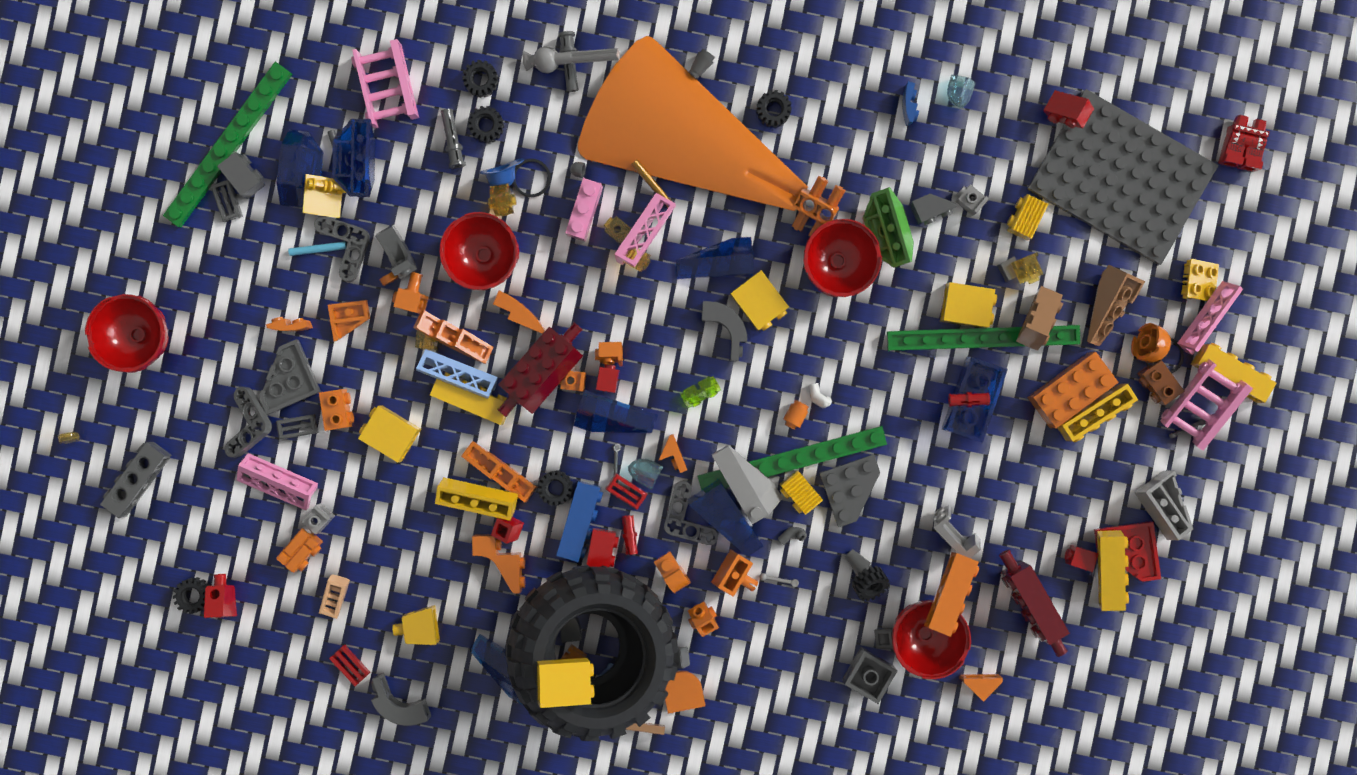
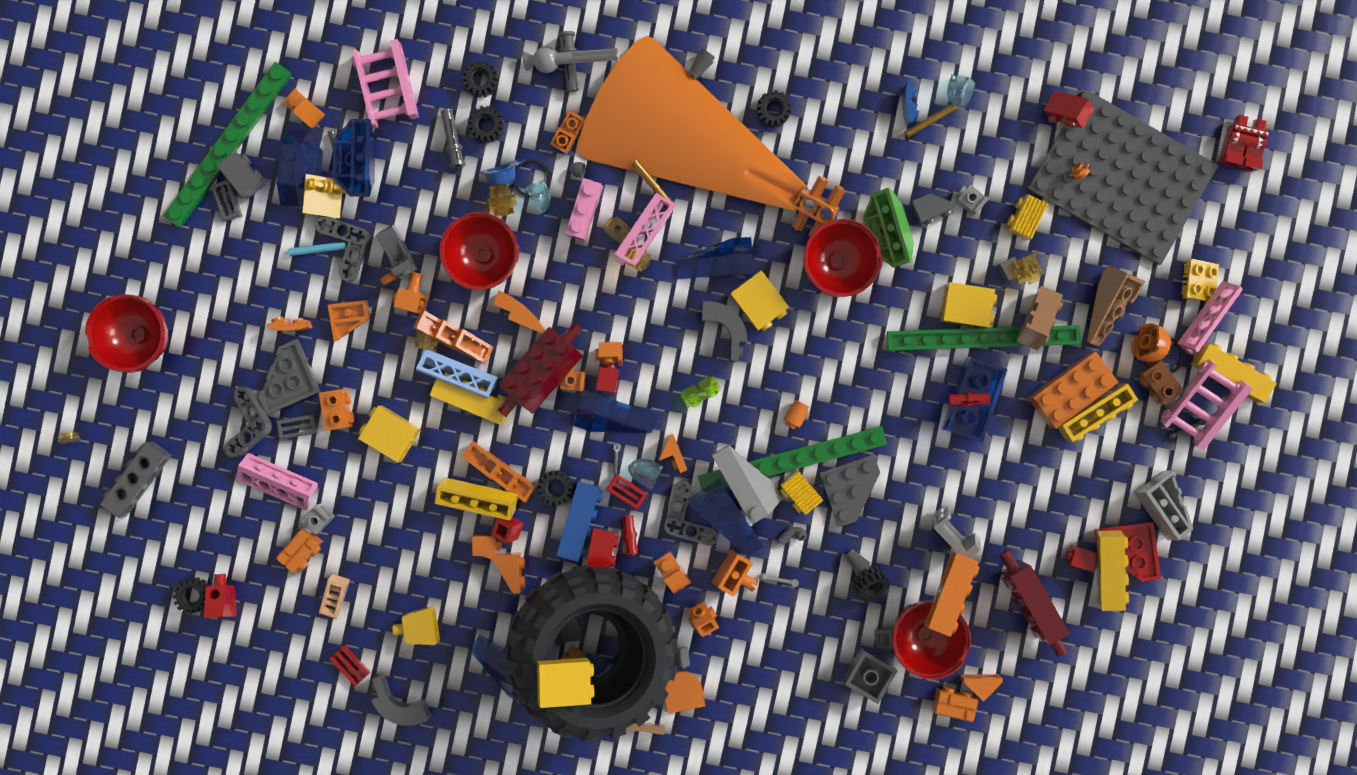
(303, 108): none -> orange slope
(540, 195): none -> clear light blue brick
(568, 132): none -> orange slope
(817, 398): white arm -> none
(930, 120): none -> pearl gold bar
(955, 704): none -> orange brick
(1080, 171): none -> orange plate

